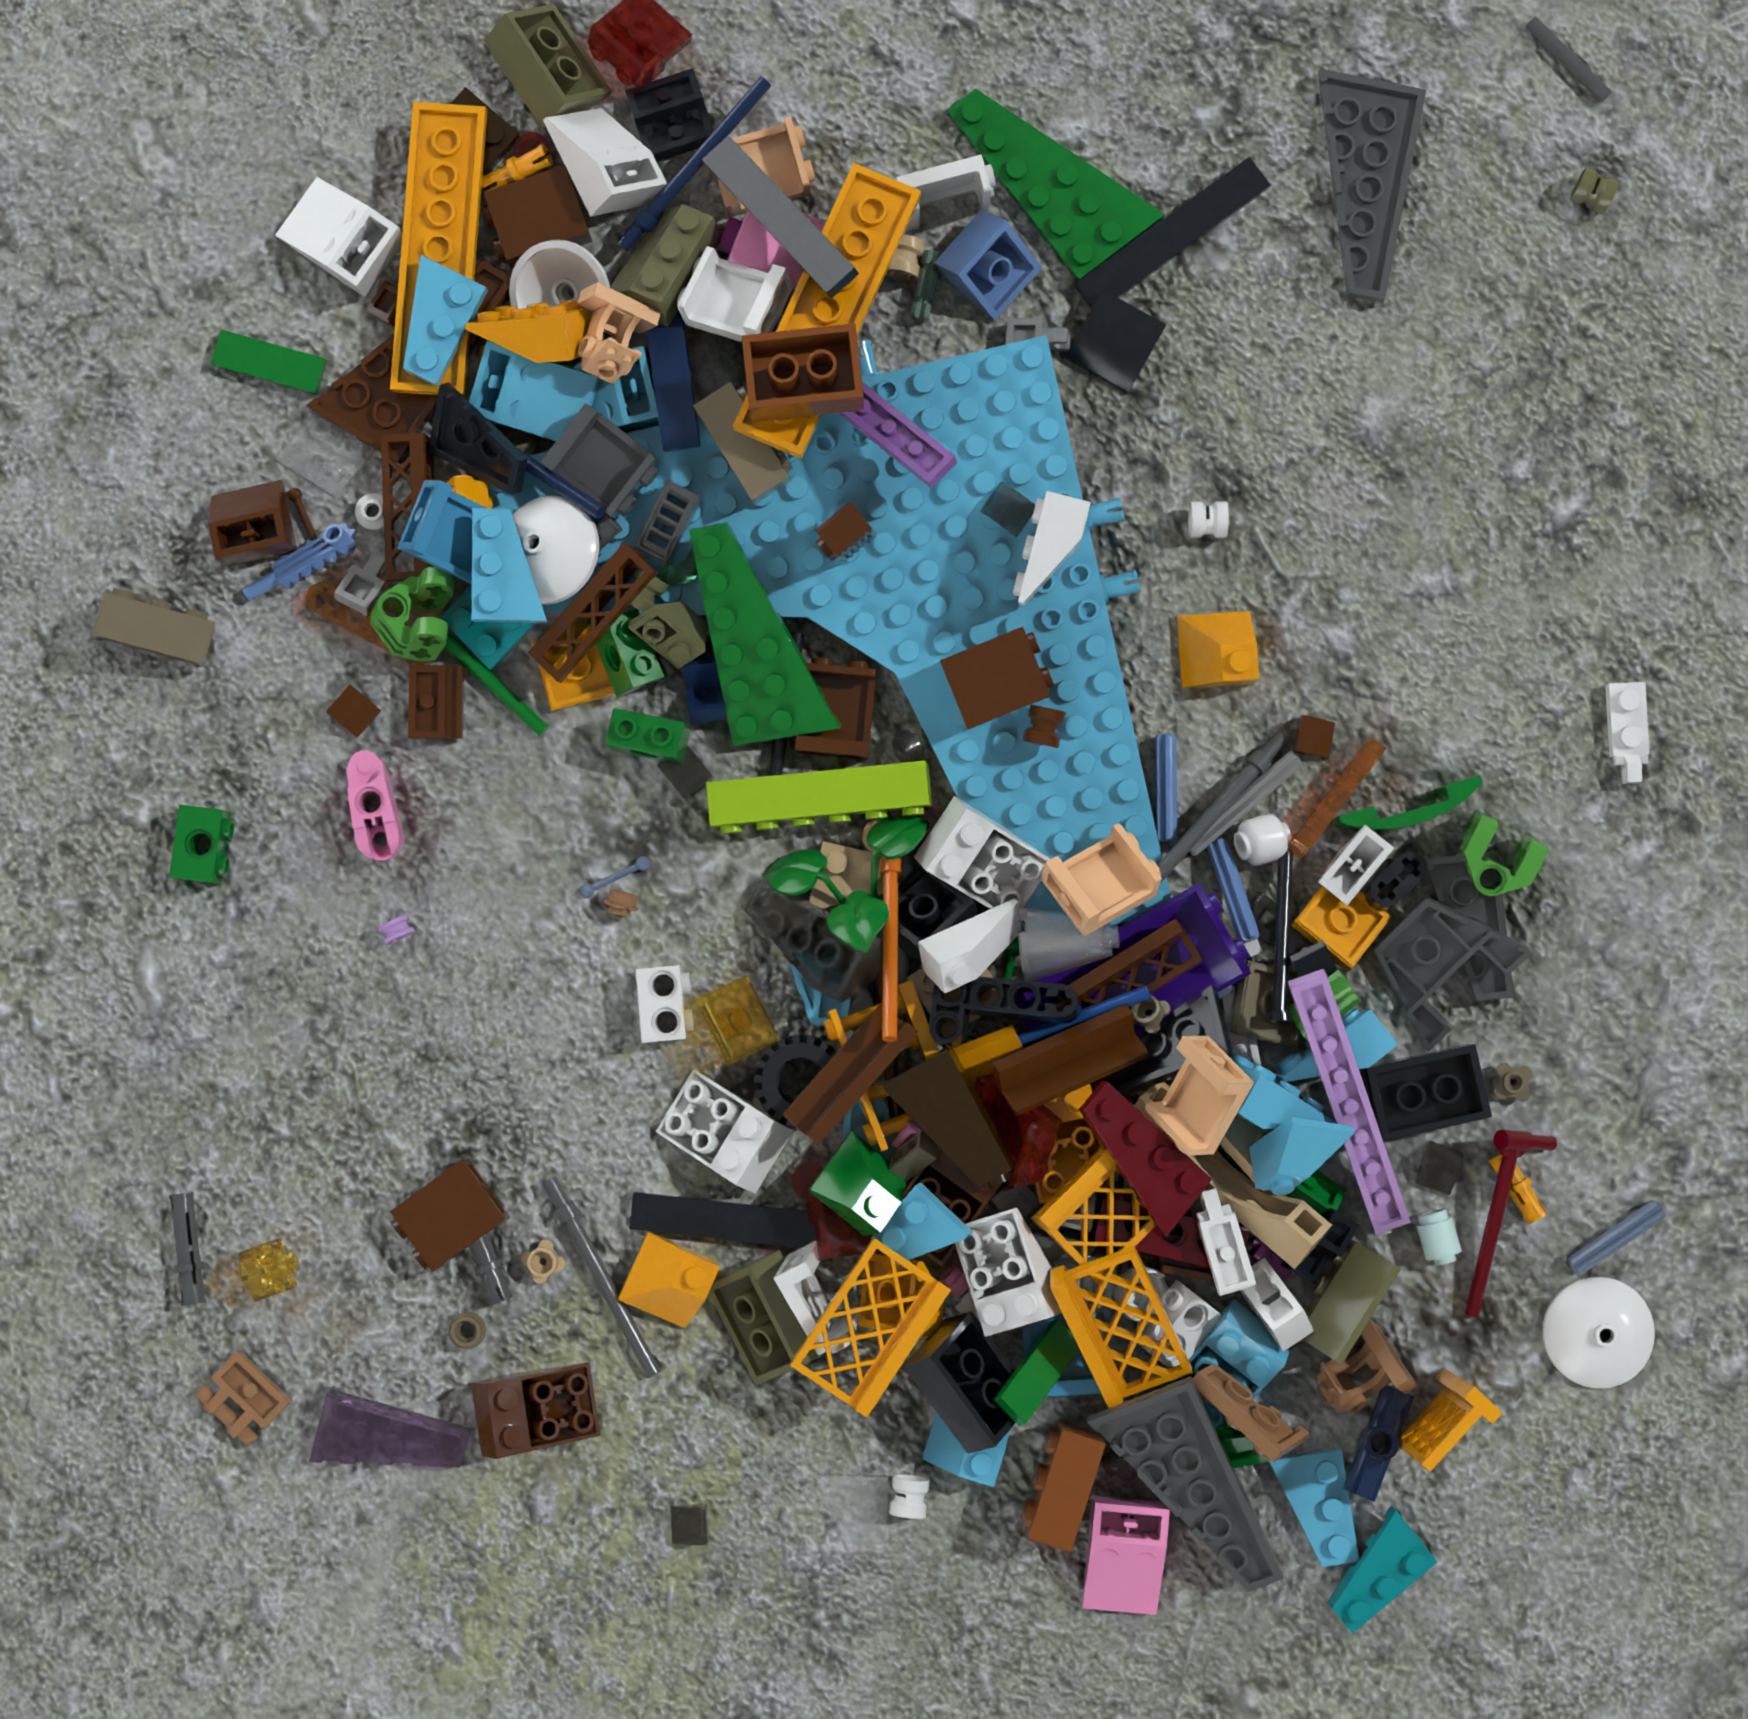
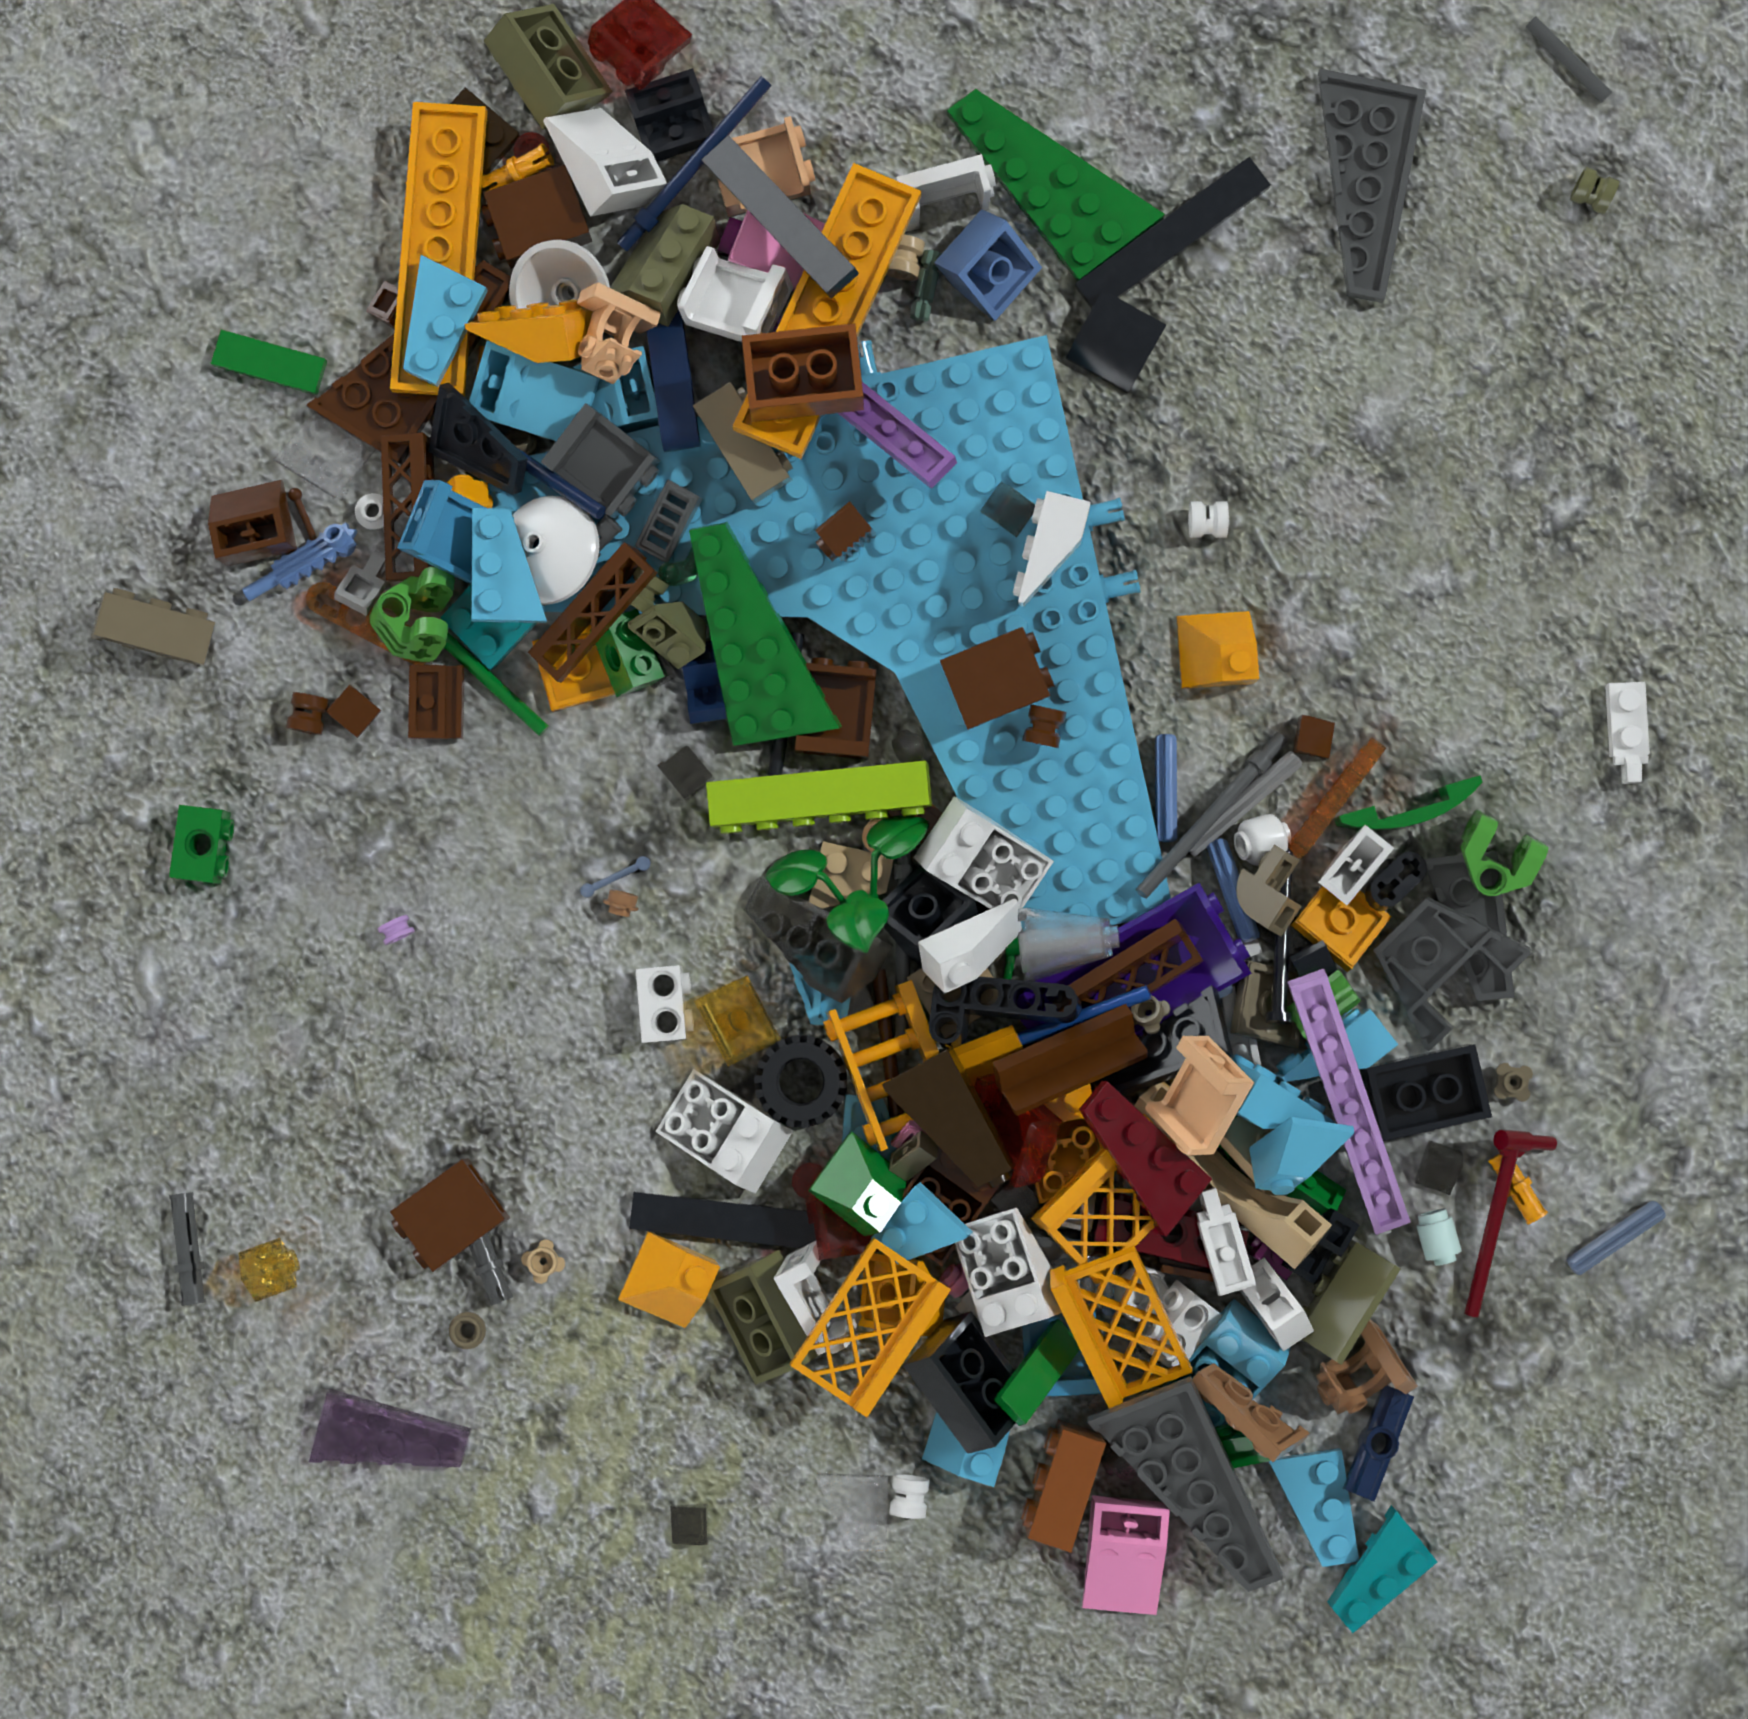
(250, 1390): medium nougat plate -> none
(303, 721): none -> reddish brown wheel
(341, 235): white slope -> none
(367, 776): bright pink piece -> none
(535, 1410): reddish brown slope -> none
(567, 1213): dark grey bar -> none
(647, 736): green brick -> none
(846, 1077): reddish brown panel -> none
(890, 870): orange bar -> none
(1027, 328): light grey plate -> none
(1102, 880): light nougat panel -> none
(1261, 895): none -> dark tan brick
(1445, 1420): light orange fence -> none
(1574, 1328): white dish -> none

